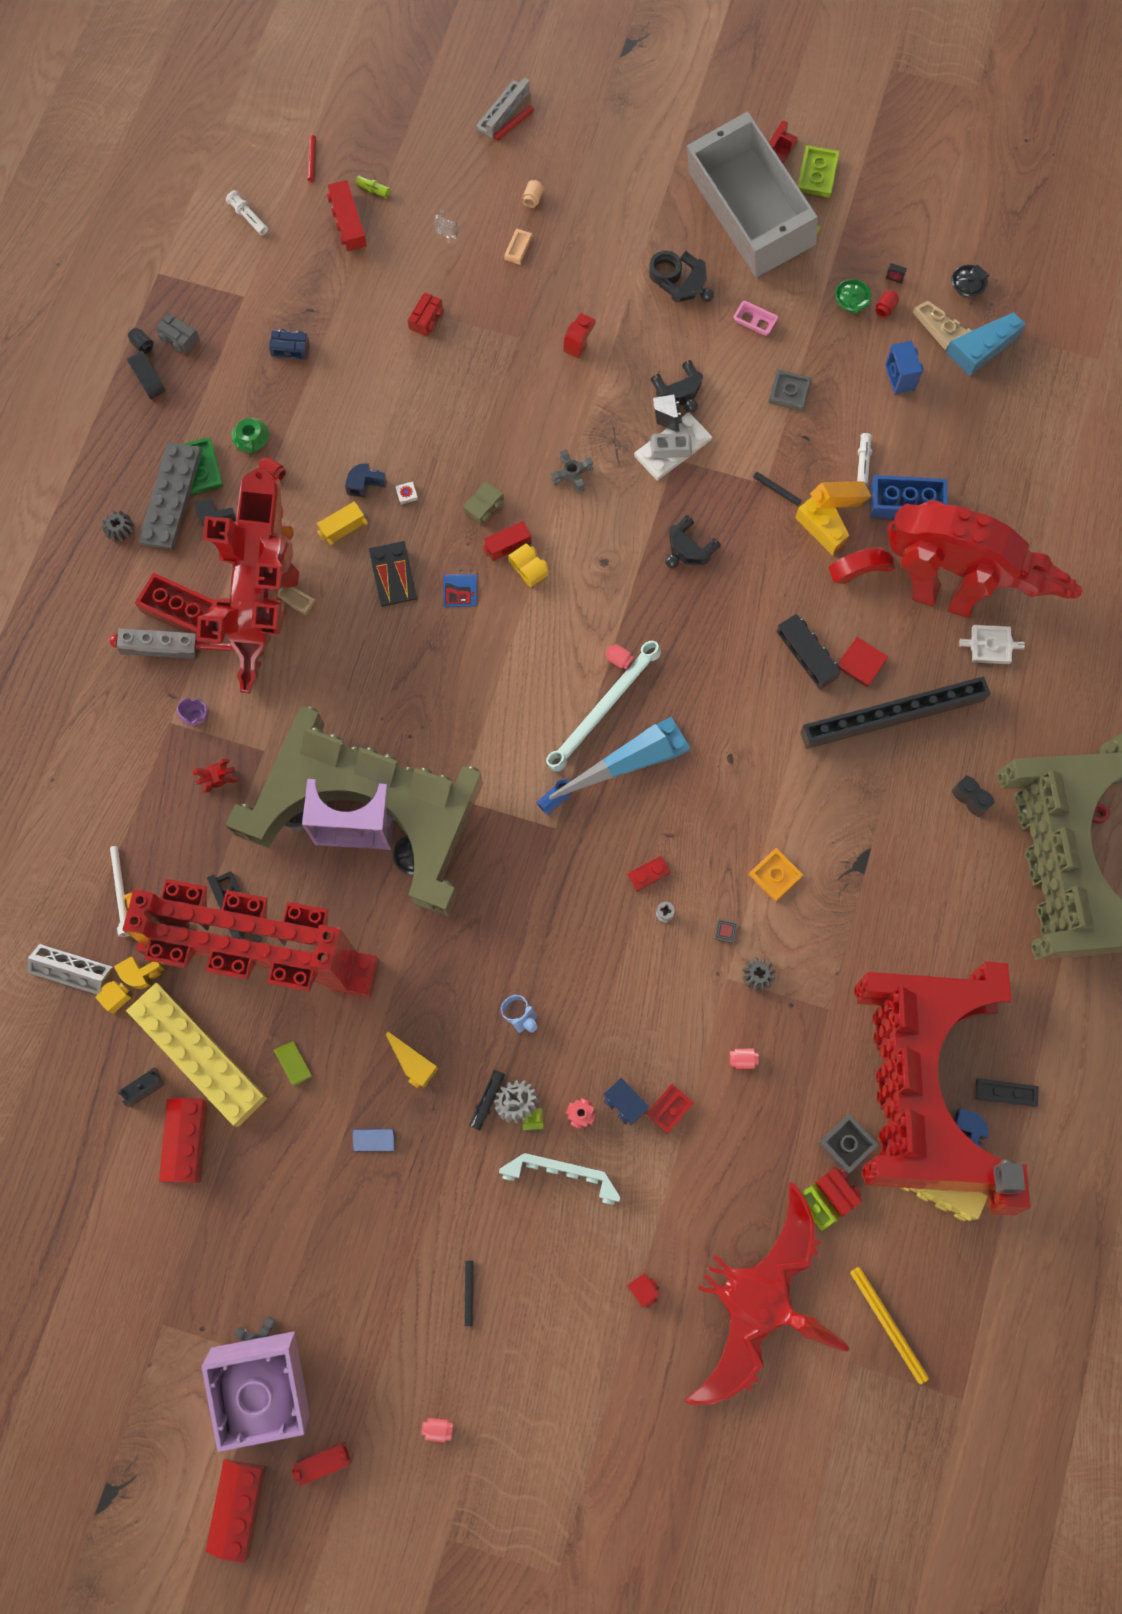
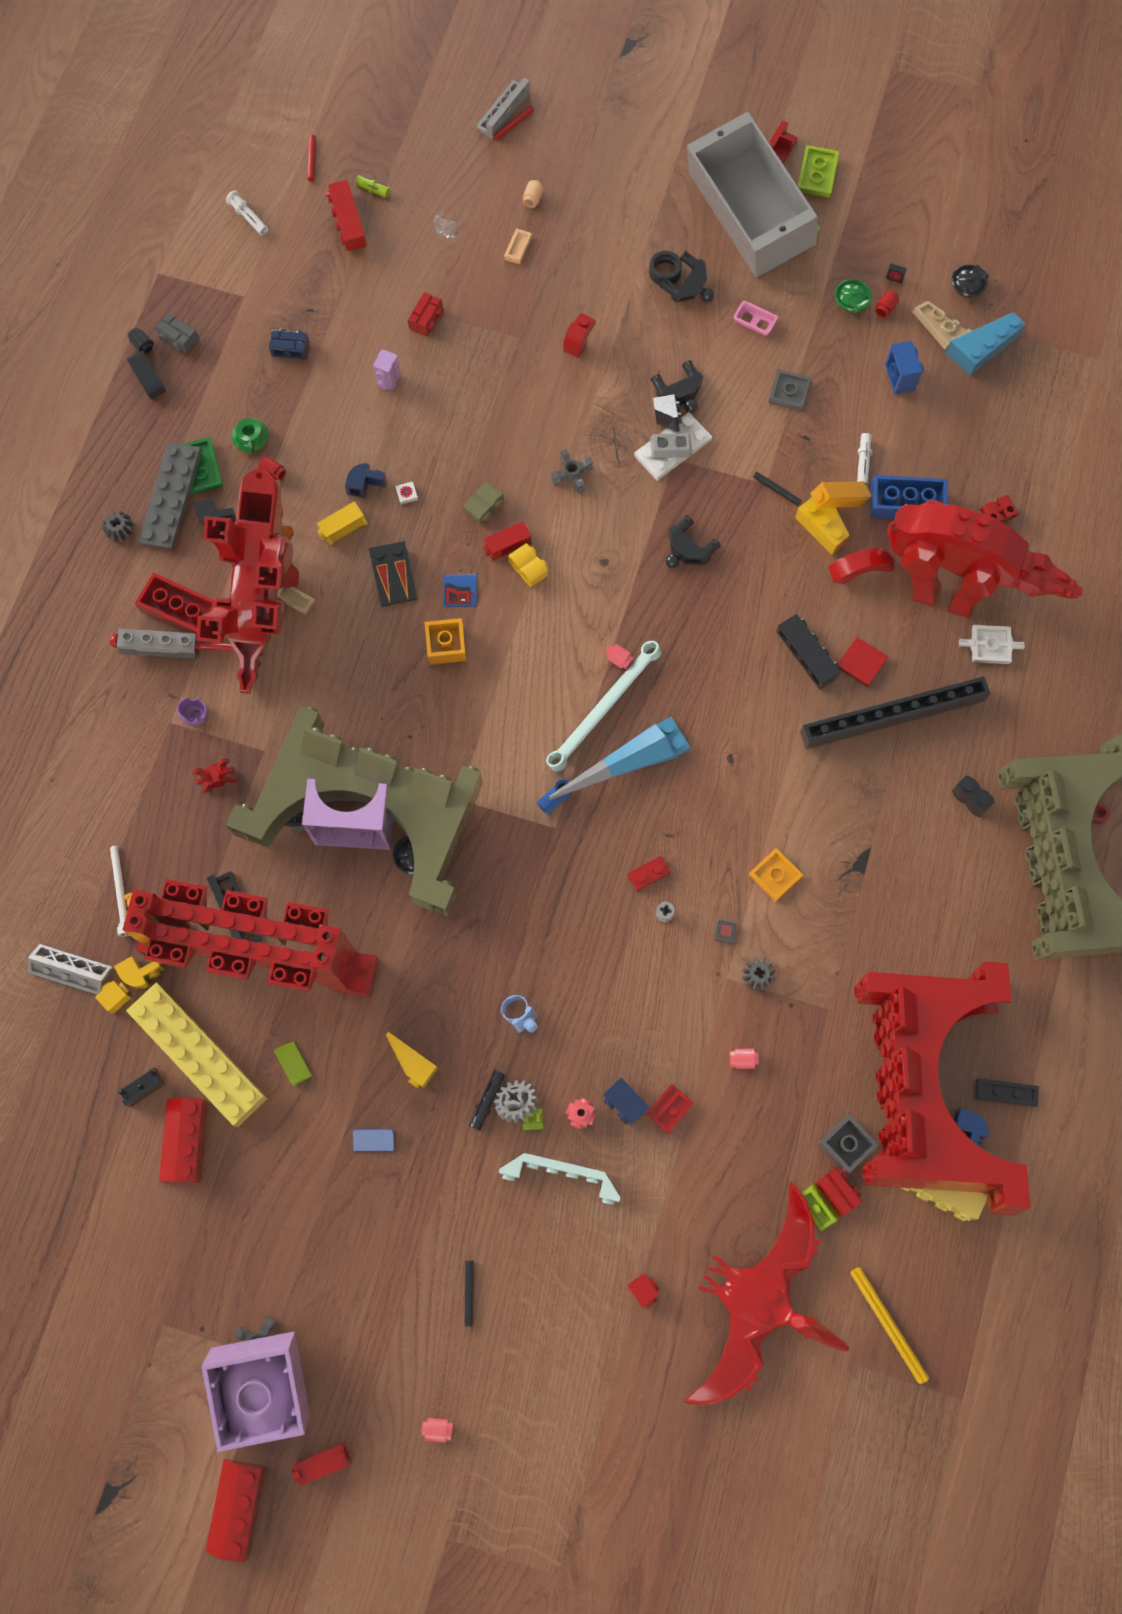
(387, 370): none -> lavender brick
(445, 641): none -> light orange brick
(1002, 509): none -> red piece
(1009, 1177): dark grey brick -> none

